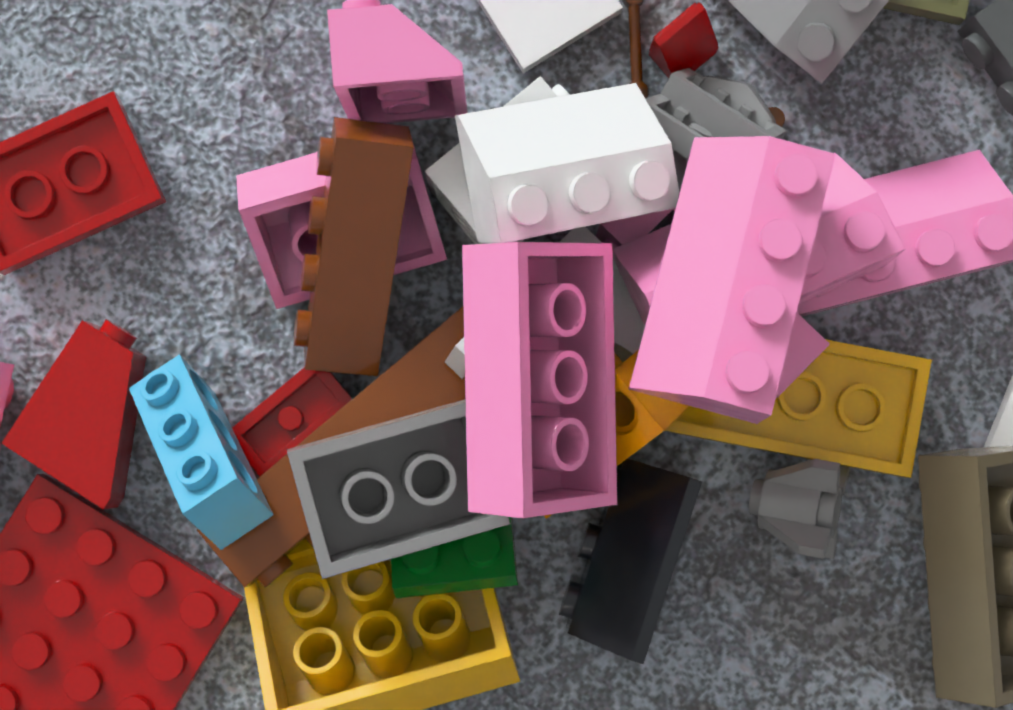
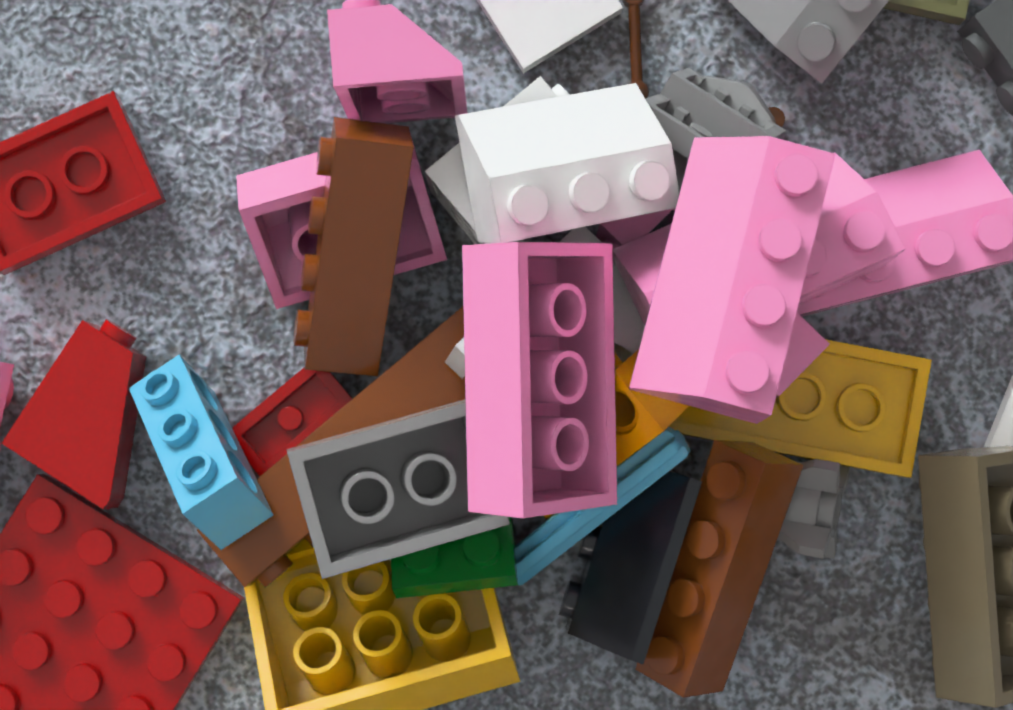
(568, 528): none -> medium azure axle
(684, 41): red slope -> none
(720, 567): none -> dark orange brick

